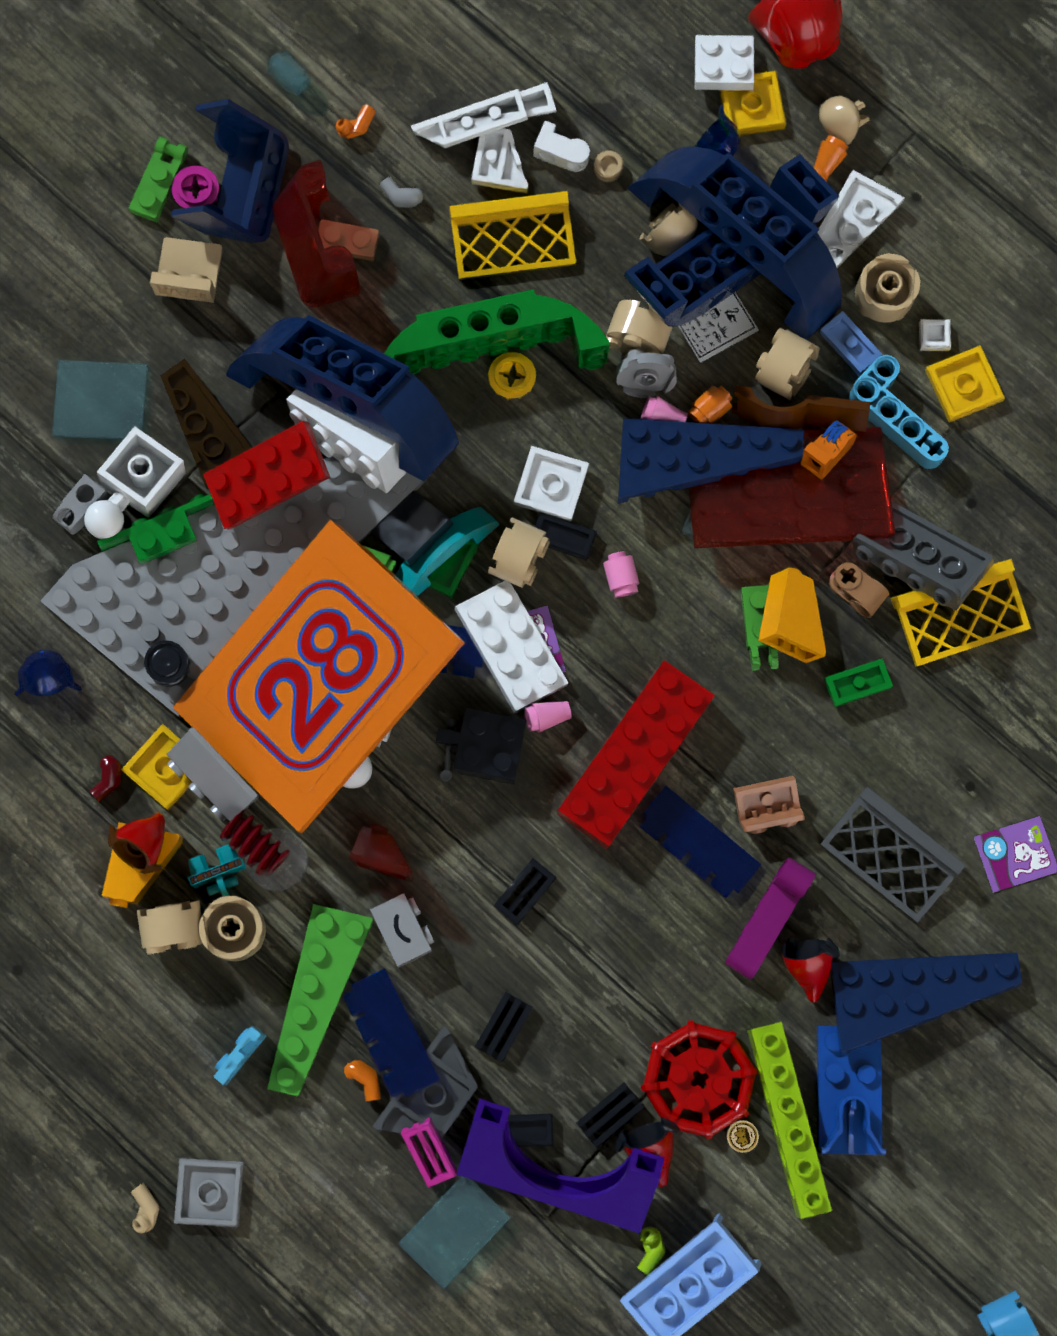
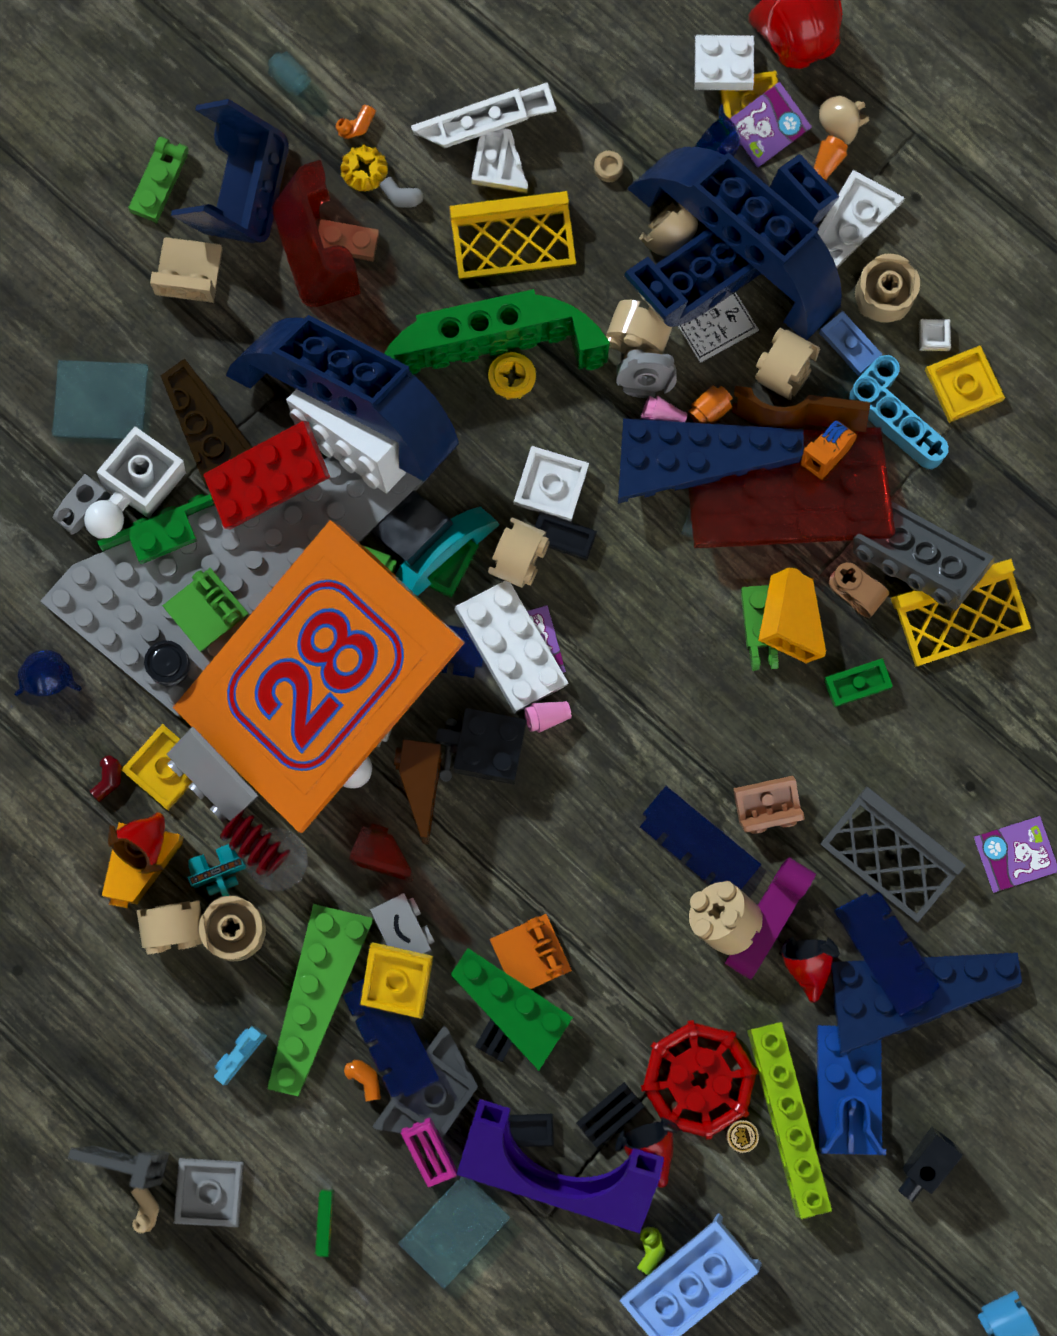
(146, 1168): none -> dark grey fence
(184, 181): dark pink gear -> none
(205, 609): none -> bright green hinge
(324, 1222): none -> green tile
(359, 179): none -> yellow gear
(396, 980): none -> yellow tile
(419, 772): none -> reddish brown slope
(508, 912): black tile -> none
(519, 1012): none -> green wing
(531, 952): none -> orange hinge
(561, 150): white leg -> none
(621, 574): bright pink brick -> none
(635, 754): red brick -> none
(724, 917): none -> tan brick
(769, 124): none -> sticker
(880, 948): none -> clear blue windscreen
(933, 1151): none -> black torso

